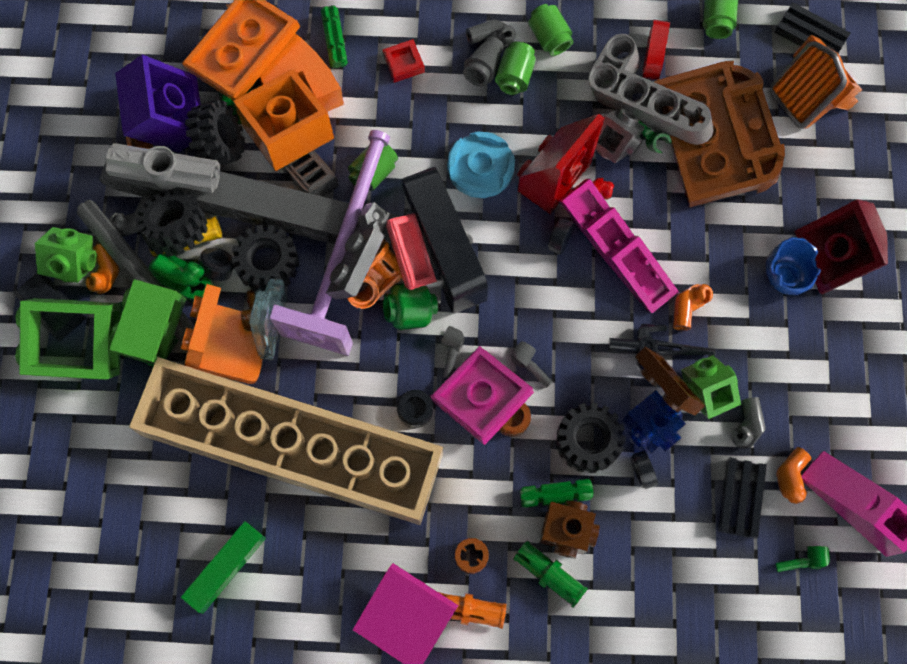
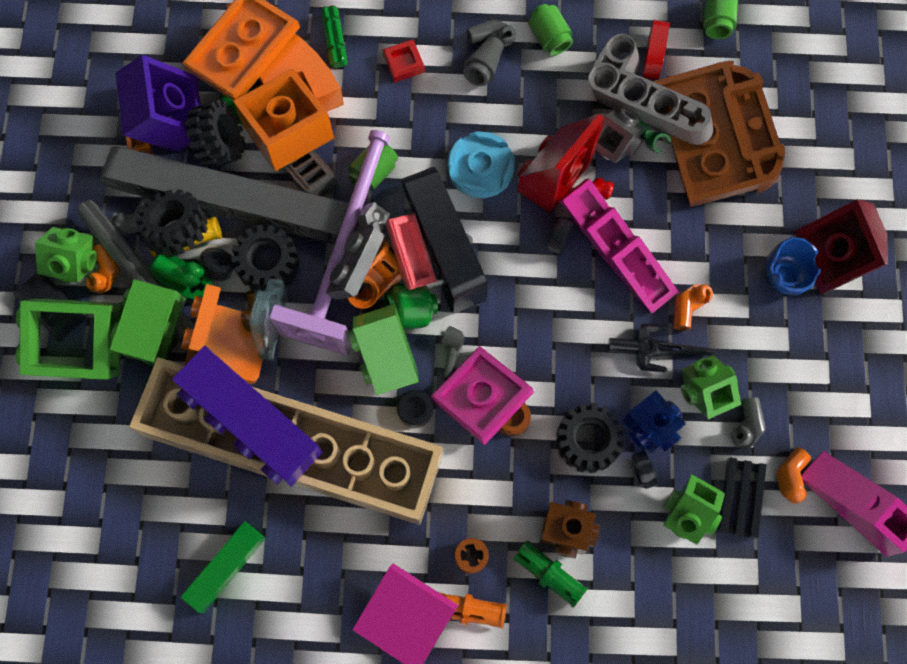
(143, 164): light grey piece -> none
(247, 416): none -> dark purple brick
(384, 350): none -> bright green brick
(516, 68): bright green brick -> none
(522, 357): dark grey hand -> none
(556, 492): green axle -> none
(677, 392): reddish brown plate -> none
(694, 510): none -> bright green brick
(811, 25): black tile -> none
(814, 84): orange piece -> none
(816, 559): green hand -> none

